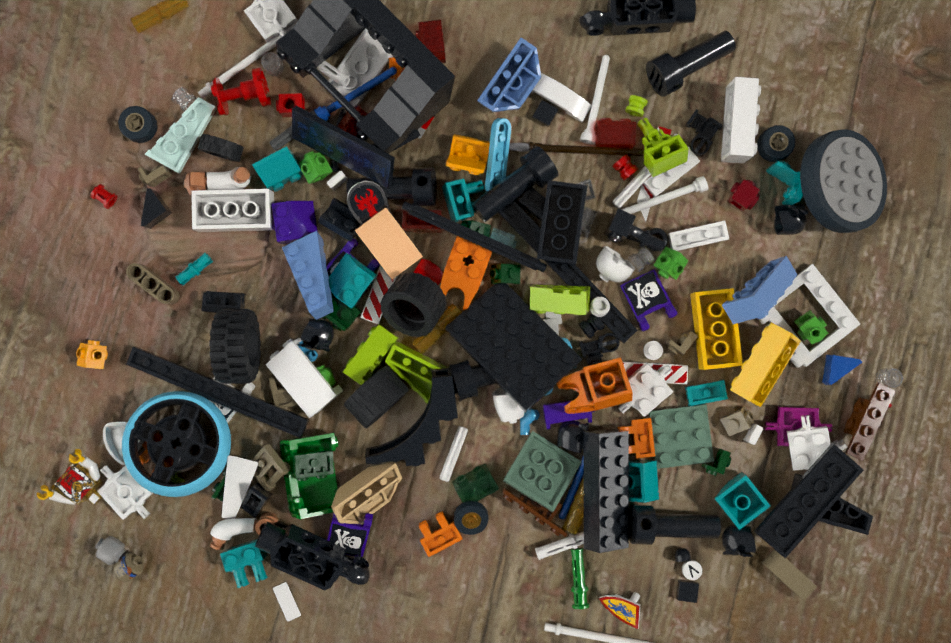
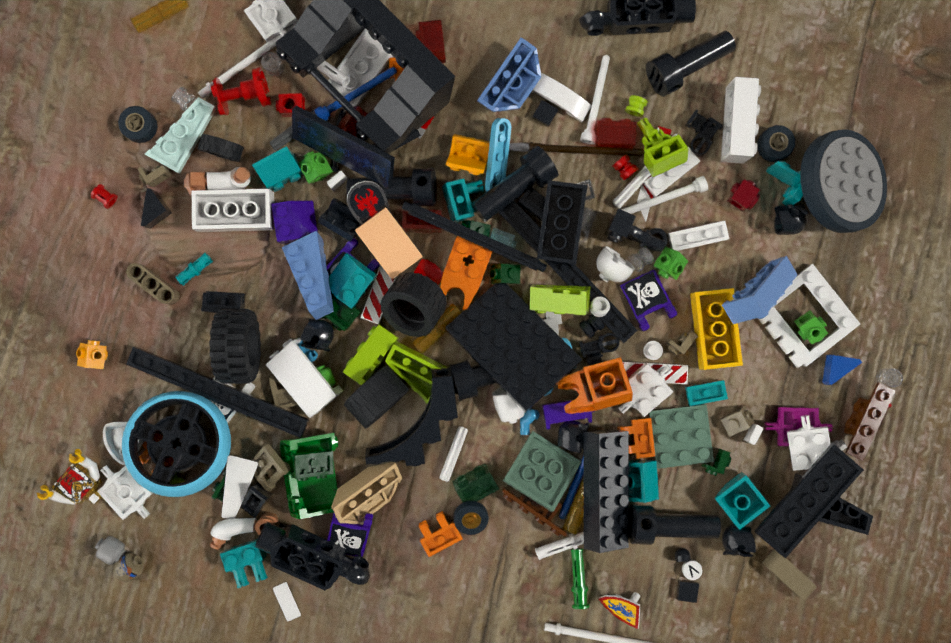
(765, 364): yellow brick -> none

